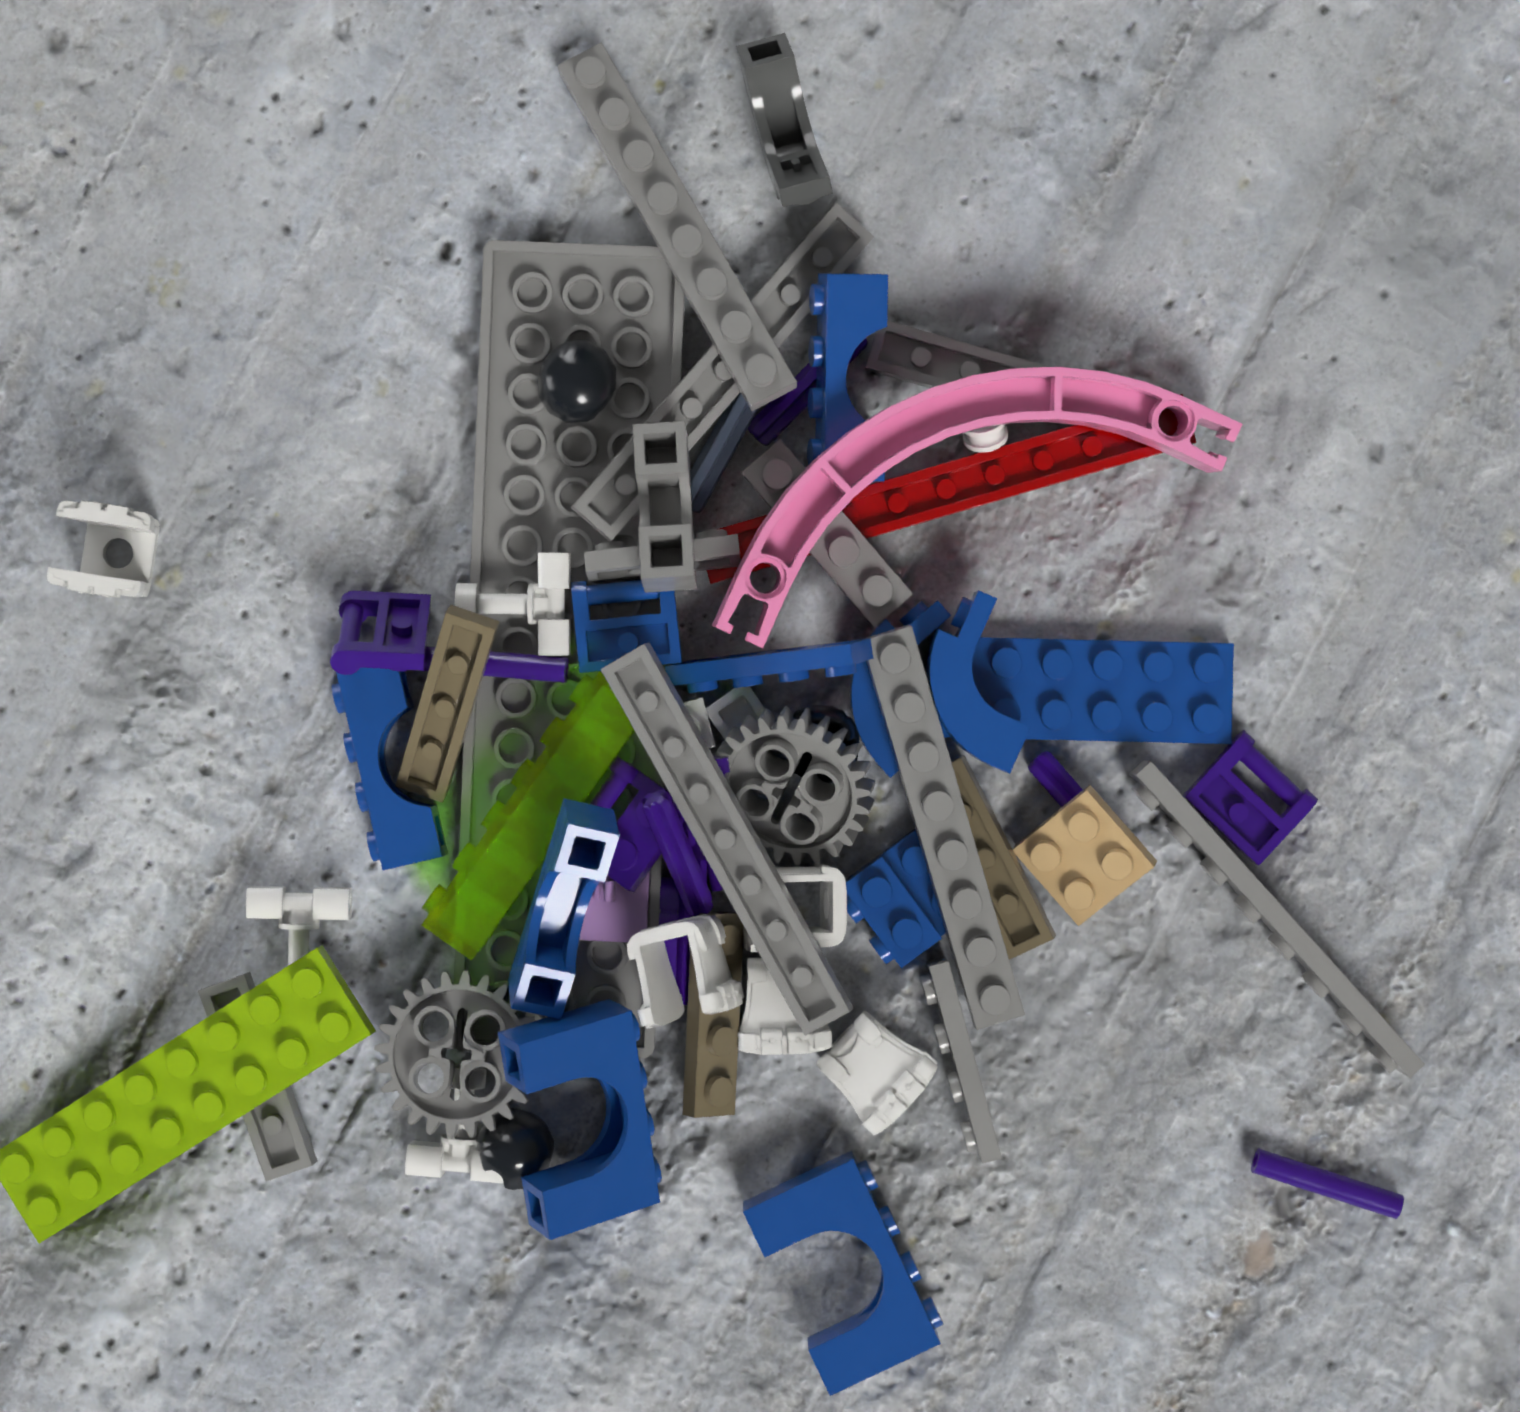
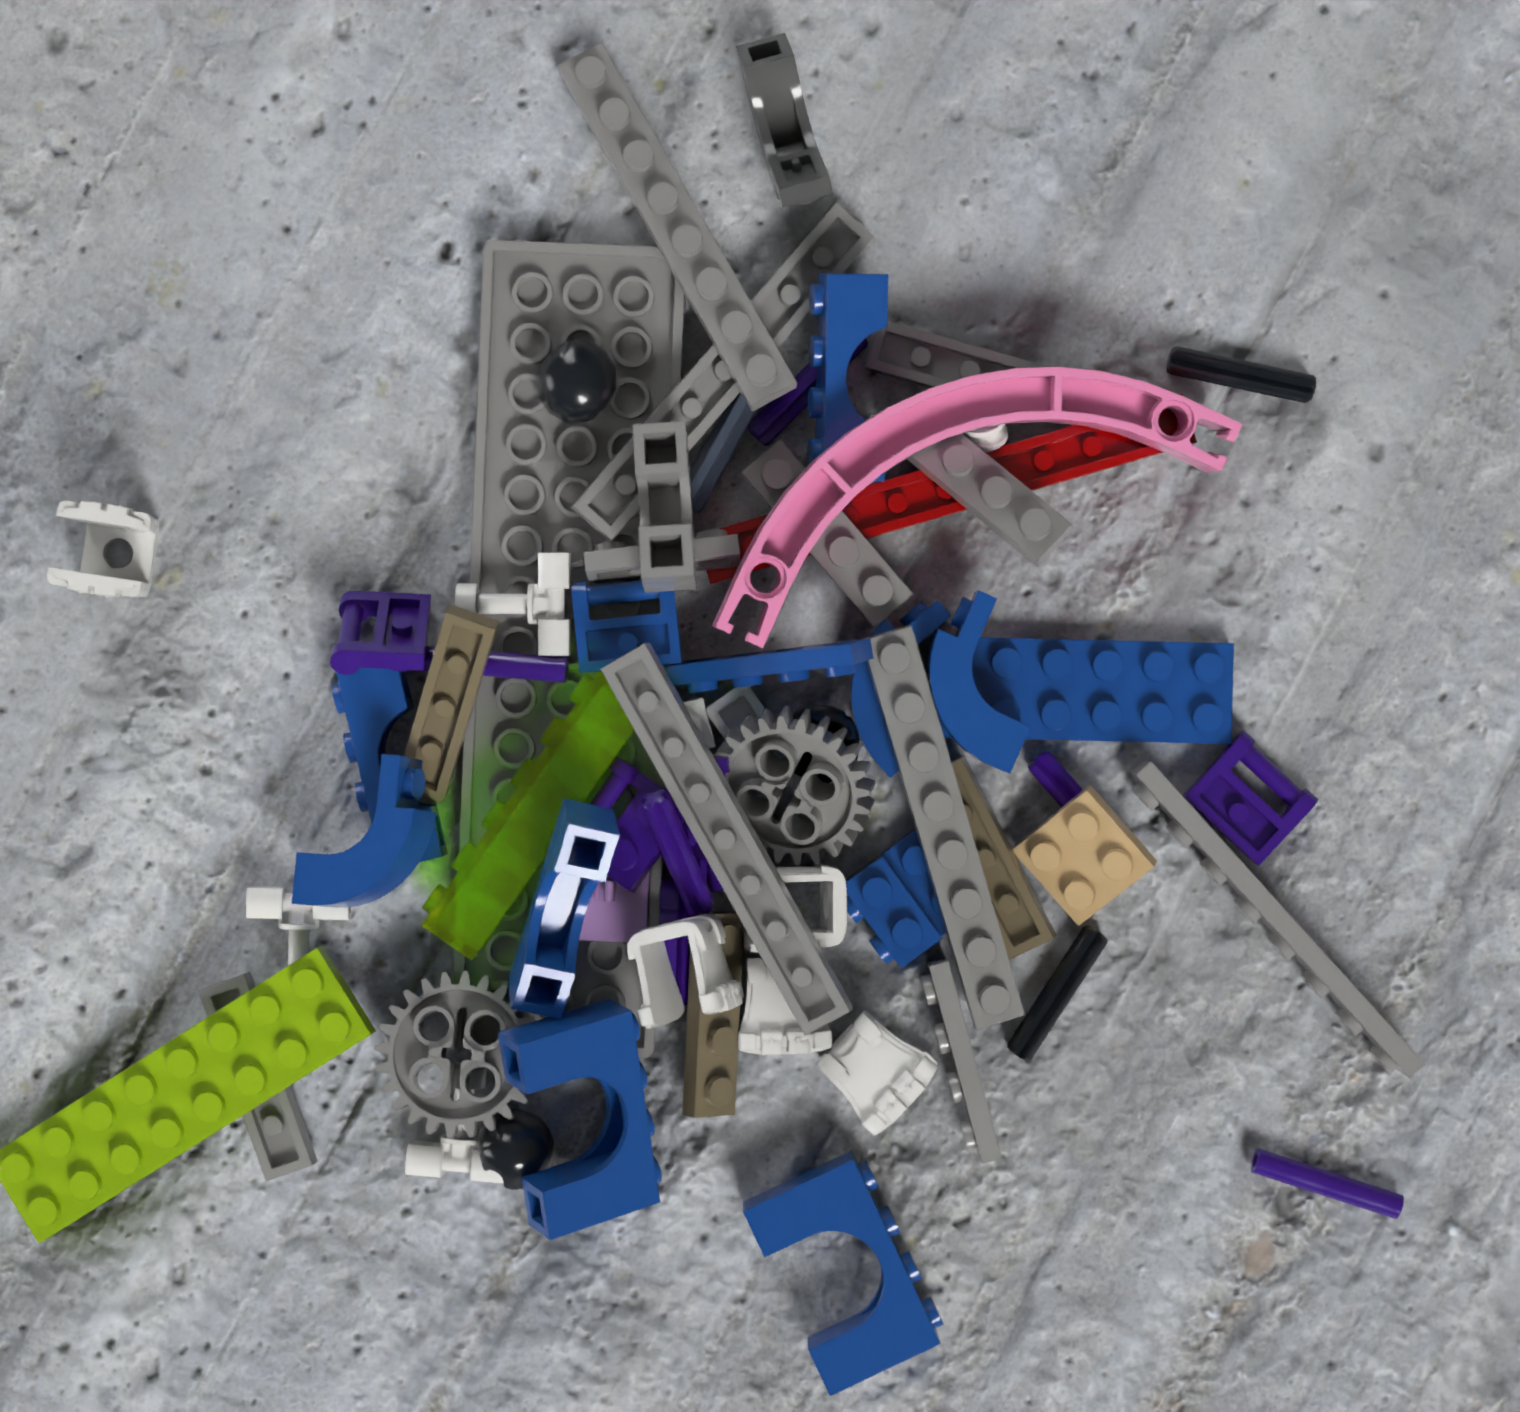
(385, 852): none -> blue arch
(994, 496): none -> light grey plate
(1057, 993): none -> black axle
(1241, 374): none -> black axle

